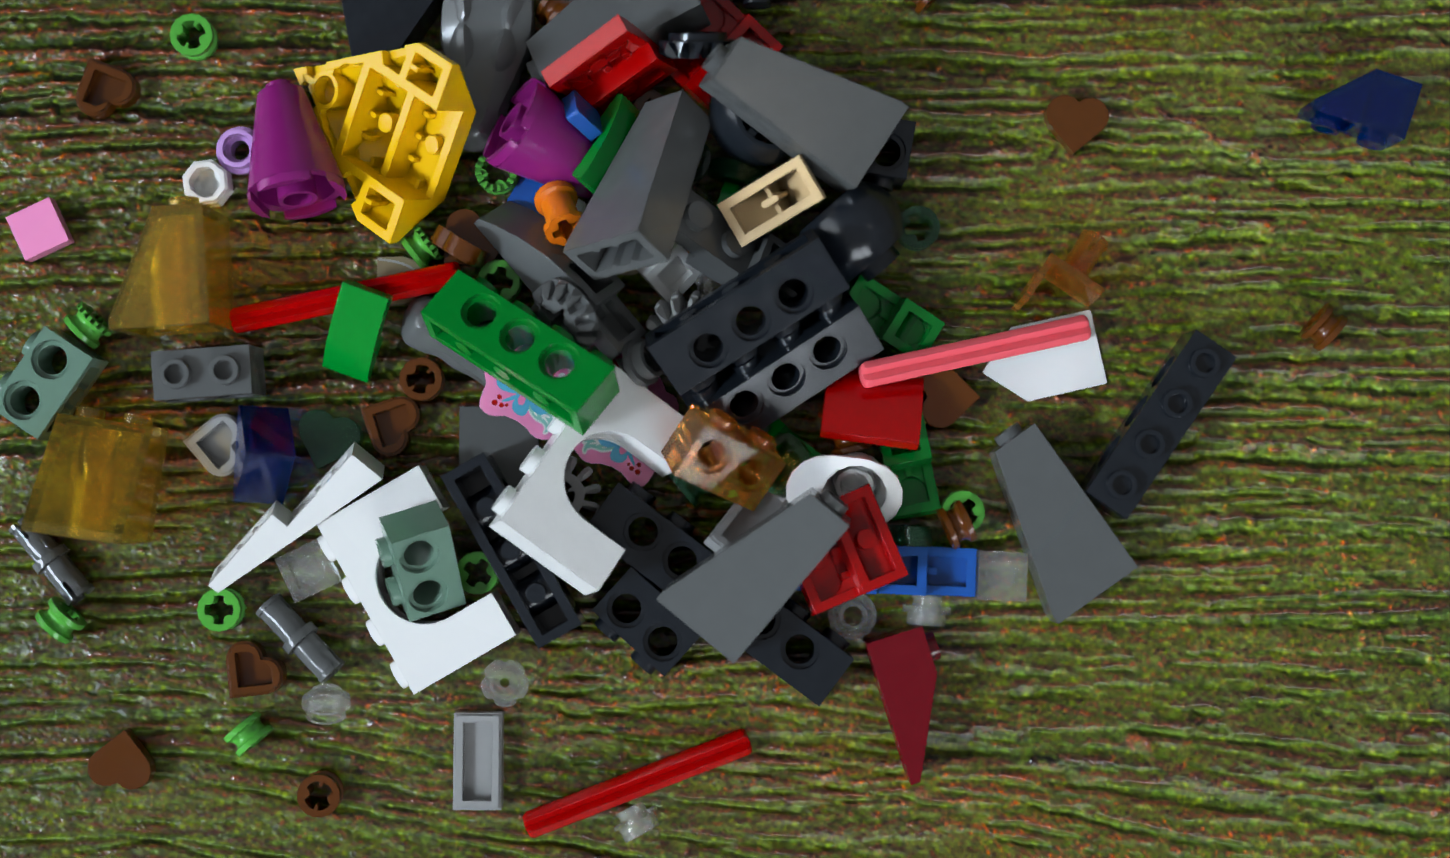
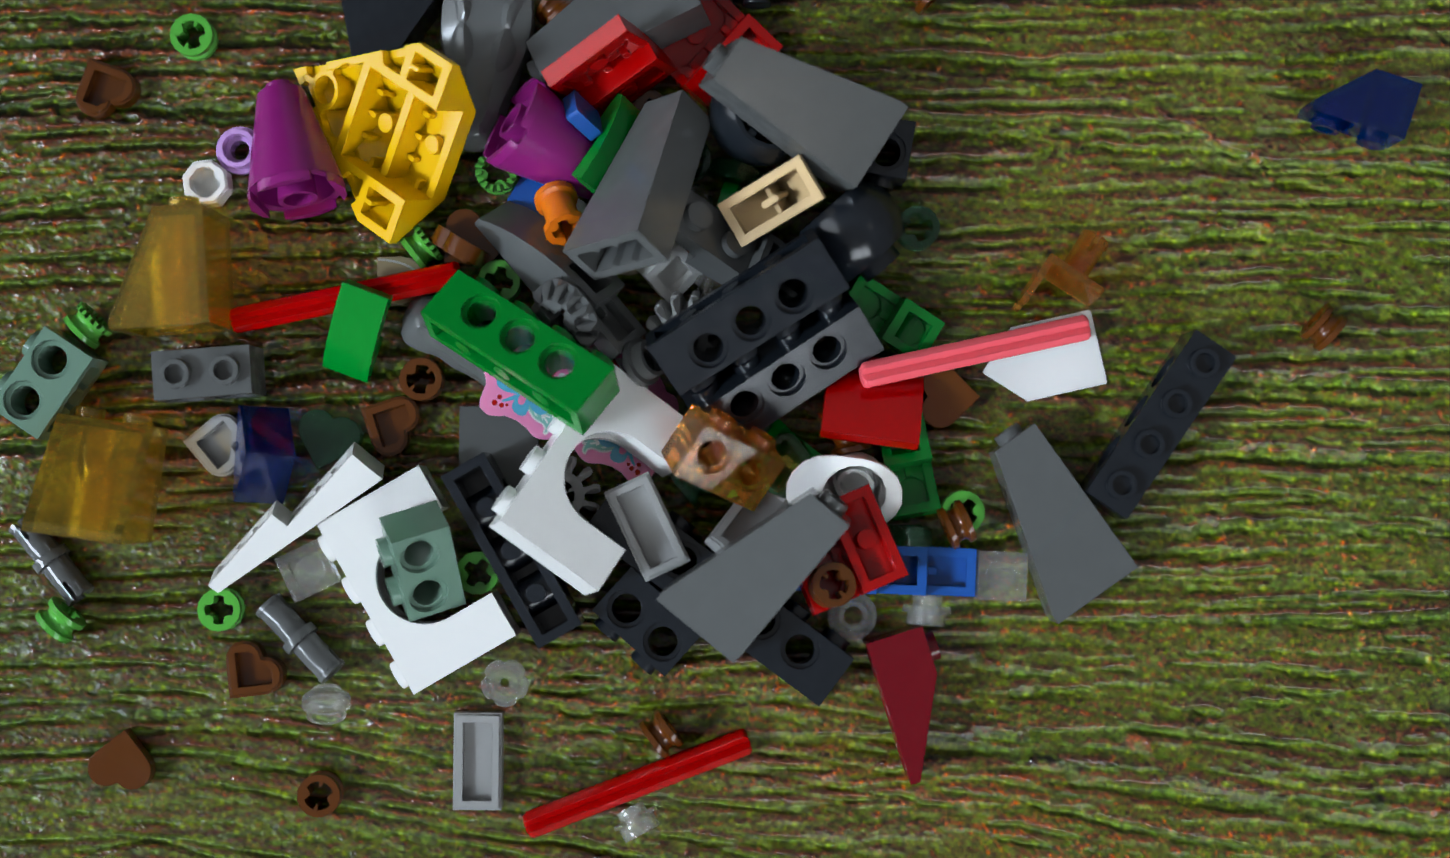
(40, 229): bright pink tile -> none
(248, 733): bright green bush -> none
(647, 526): none -> light grey tile
(661, 733): none -> reddish brown bush
(692, 44): black gear -> none
(842, 574): none -> reddish brown bush
(1075, 121): reddish brown tile -> none

